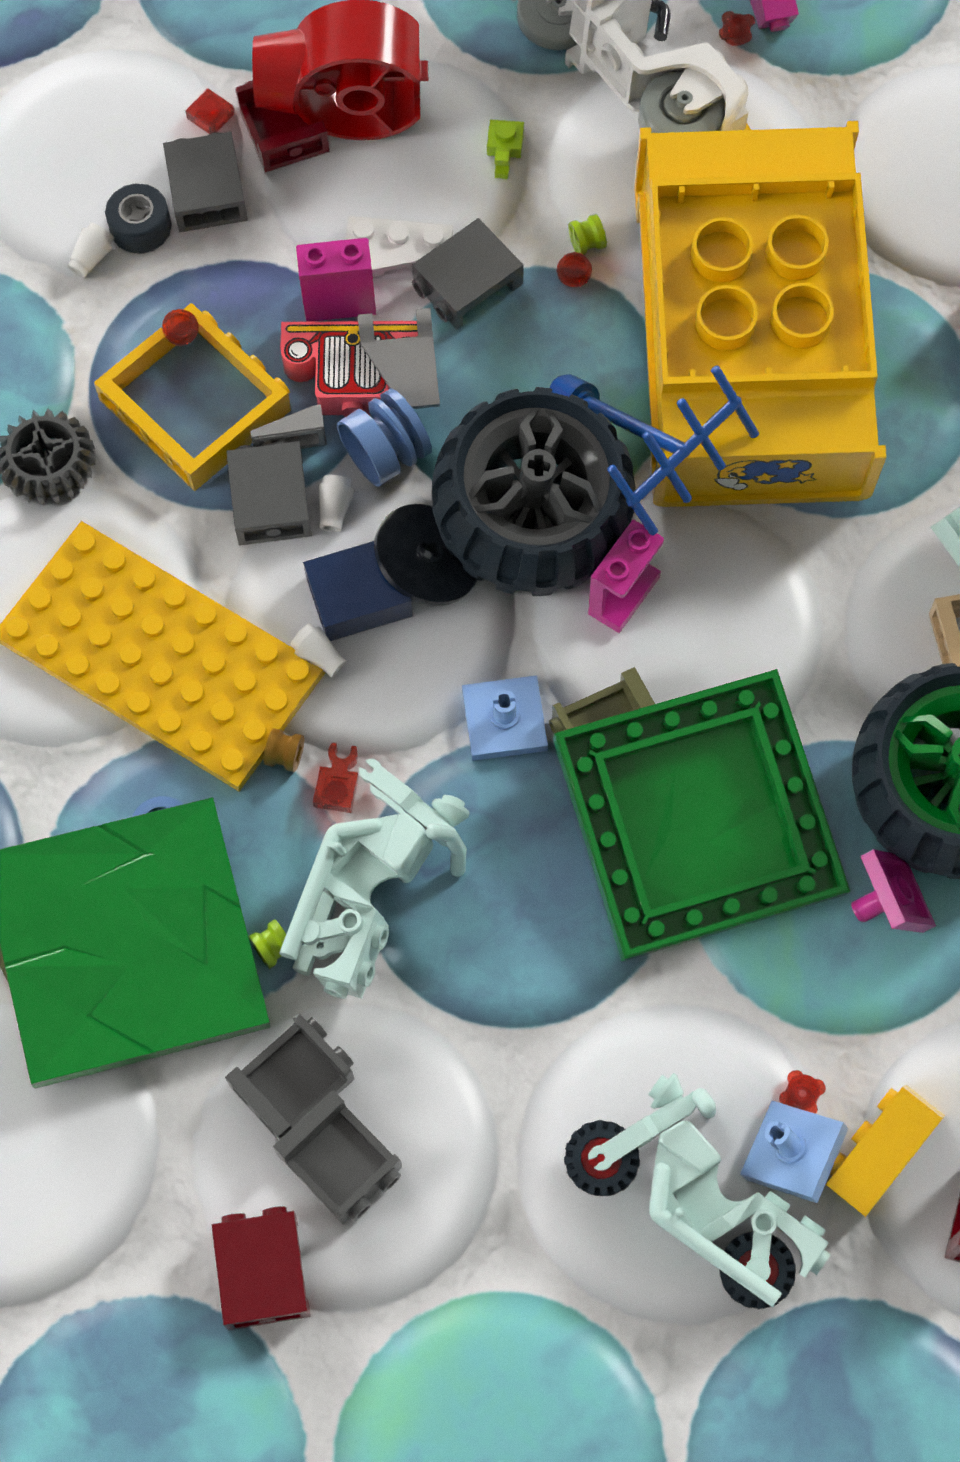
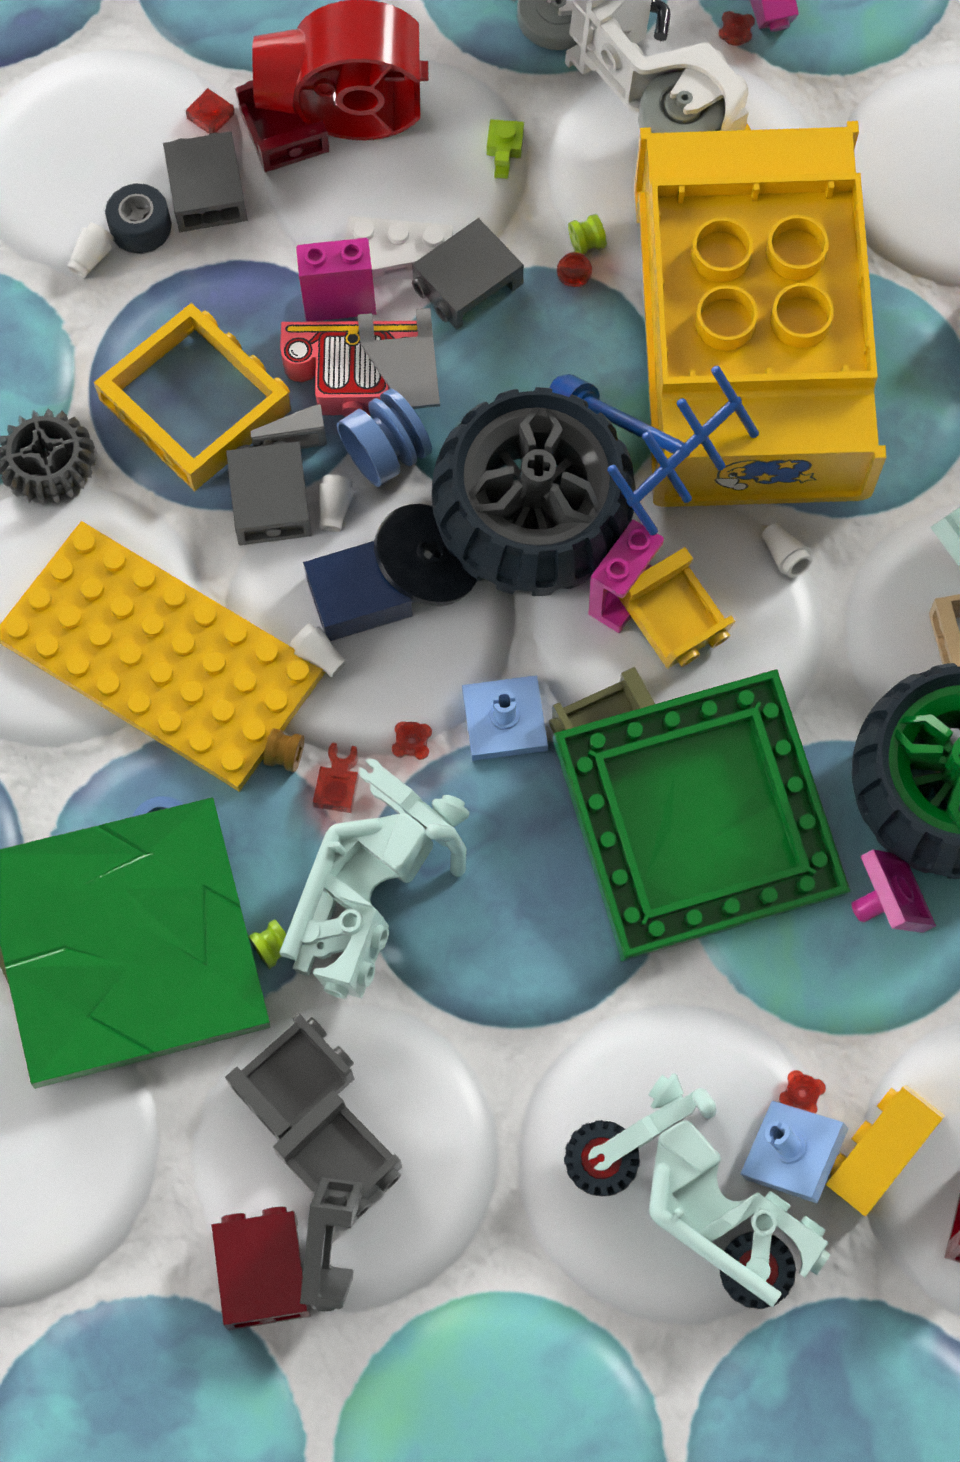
(180, 327): clear red plate -> none
(332, 1205): none -> dark grey panel
(408, 730): none -> clear red plate
(676, 611): none -> yellow panel
(788, 552): none -> white cone

